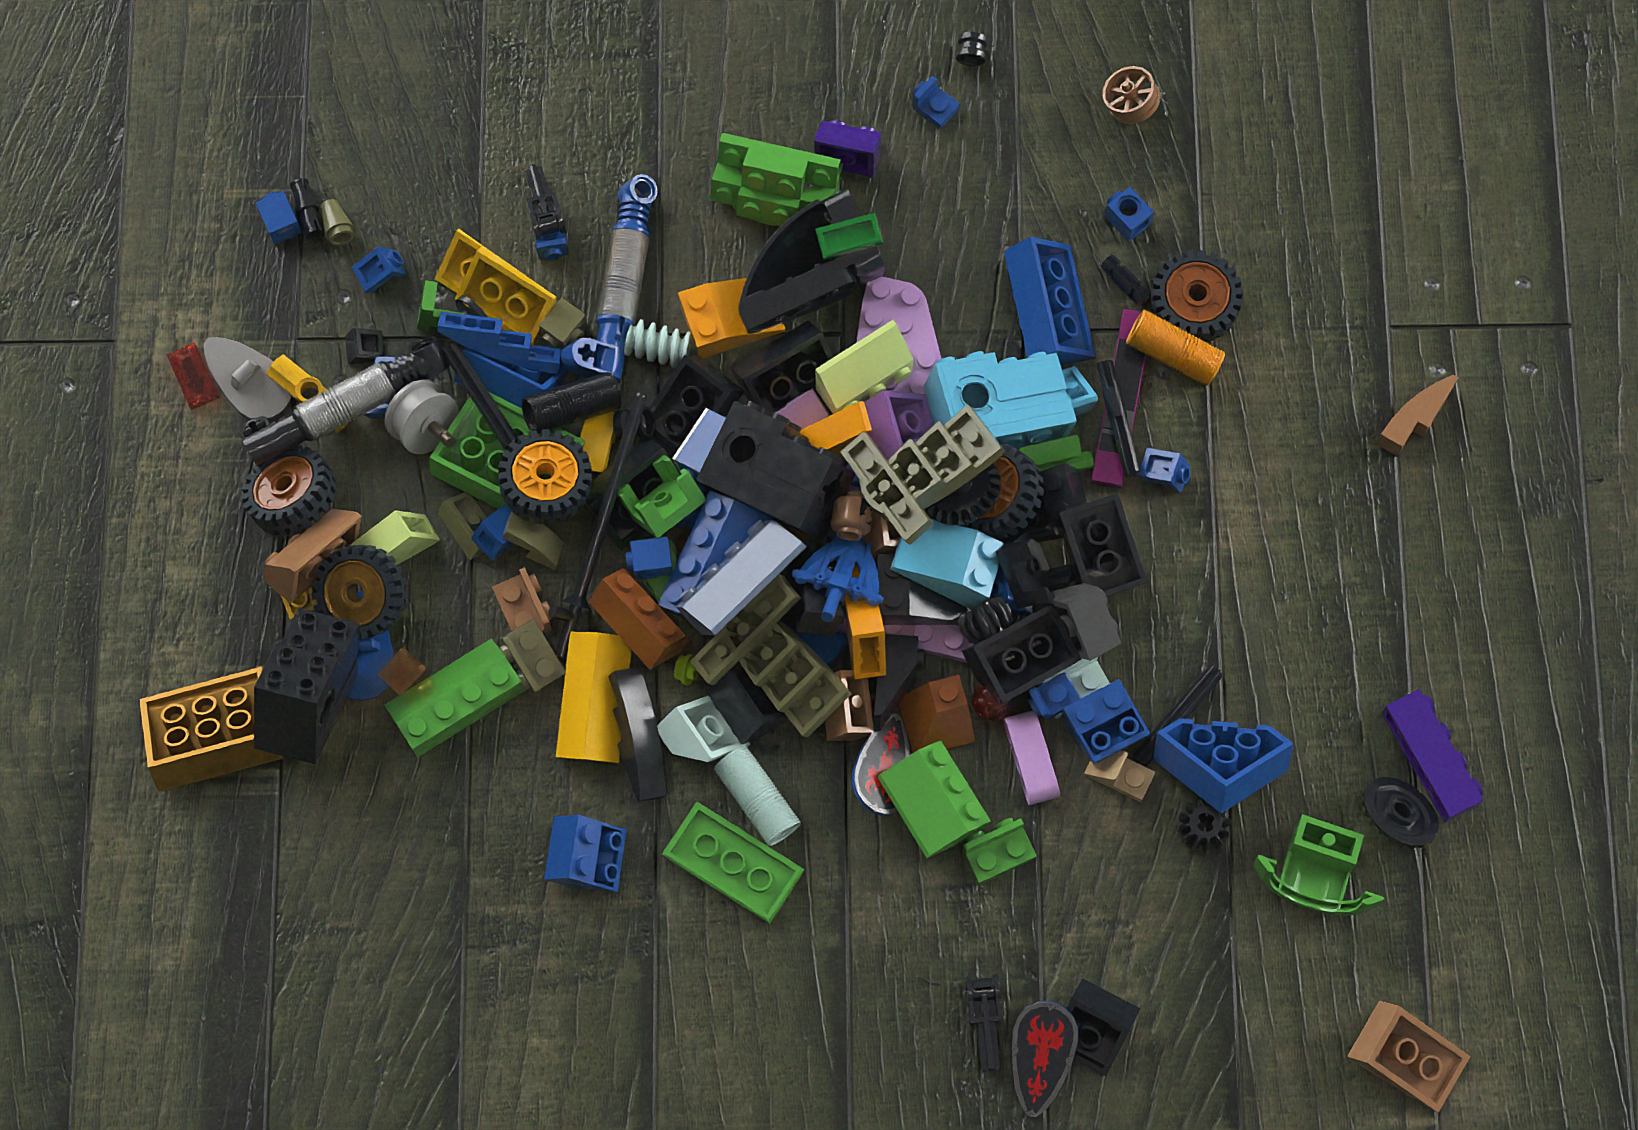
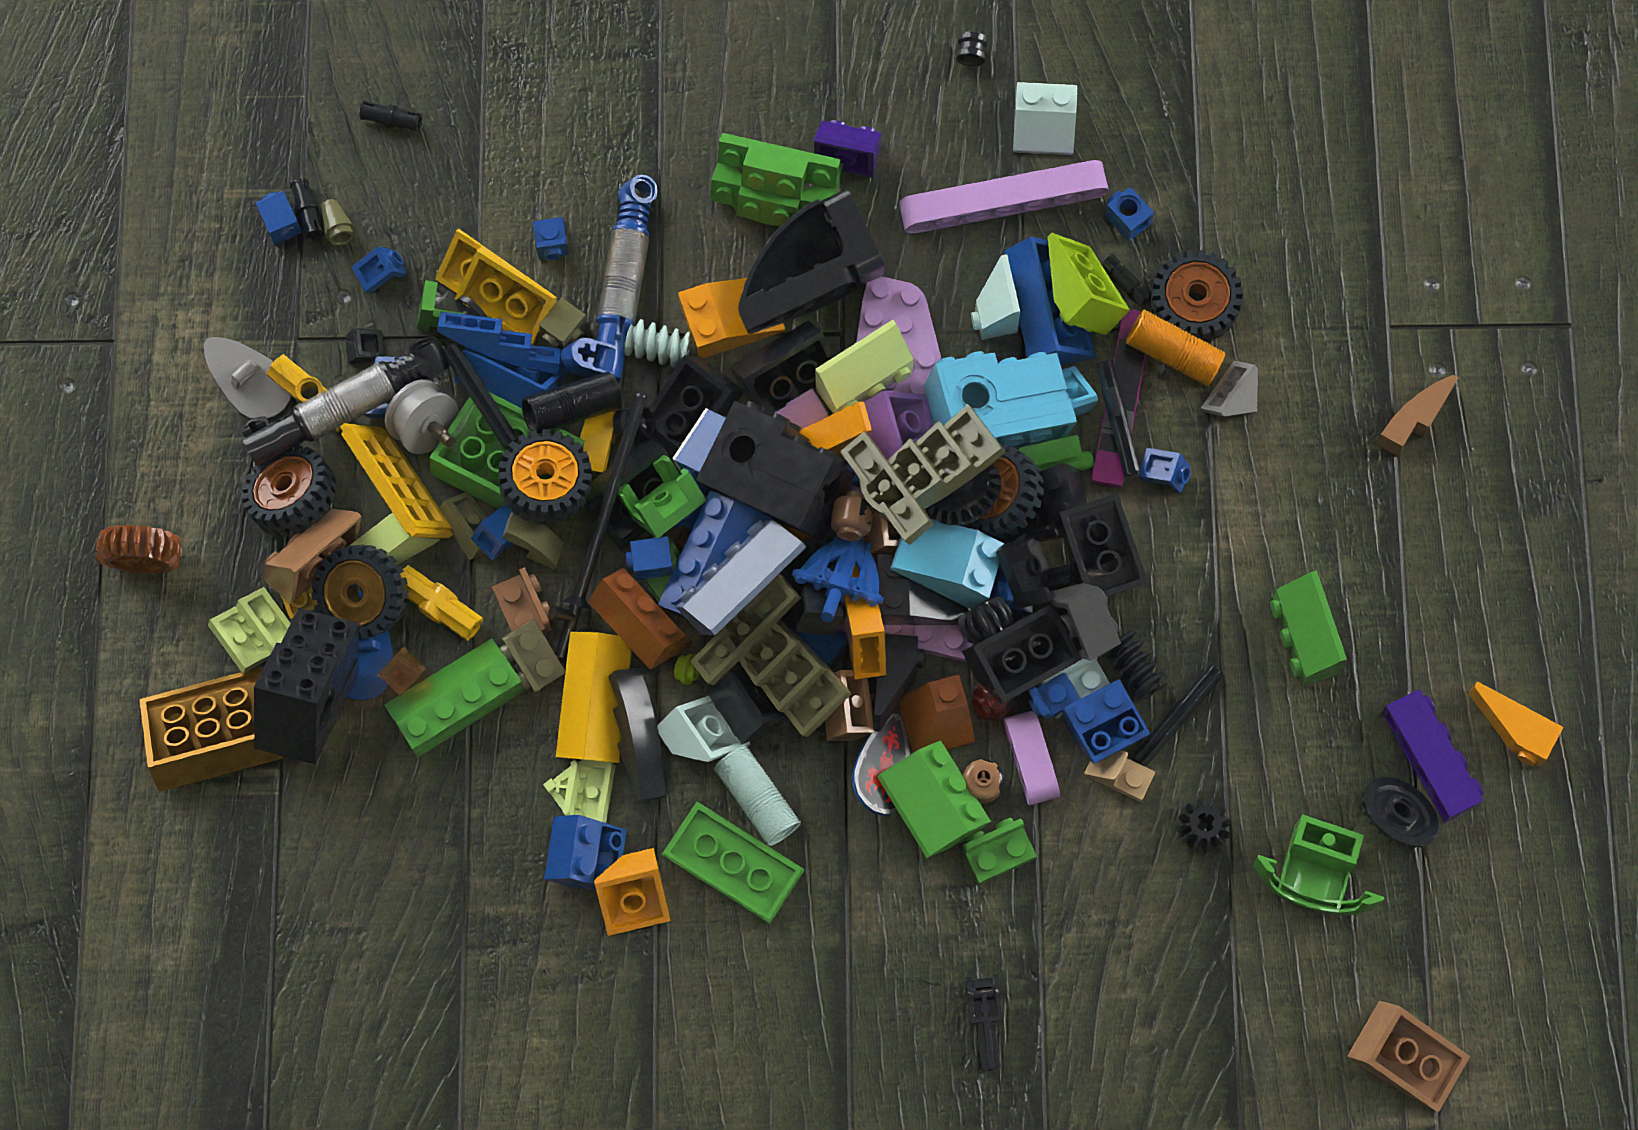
(138, 549): none -> dark orange gear
(193, 376): clear red tile -> none
(250, 629): none -> yellowish green slope
(391, 116): none -> black pin
(428, 520): none -> yellow piece
(441, 604): none -> yellow piece
(542, 205): black connector -> none
(584, 789): none -> yellowish green slope
(632, 893): none -> light orange slope
(849, 236): green tile -> none
(934, 103): blue bracket -> none
(989, 773): none -> medium nougat head
(997, 305): none -> light aqua slope
(1003, 196): none -> lavender beam
(1042, 1053): shield -> none
(1045, 118): none -> light aqua slope
(1083, 287): none -> lime slope
(1101, 1023): black slope -> none
(1131, 95): medium nougat wheel -> none
(1135, 667): none -> black piece
(1222, 760): blue brick -> none
(1234, 392): none -> light grey slope
(1308, 629): none -> bright green slope
(1520, 728): none -> light orange slope

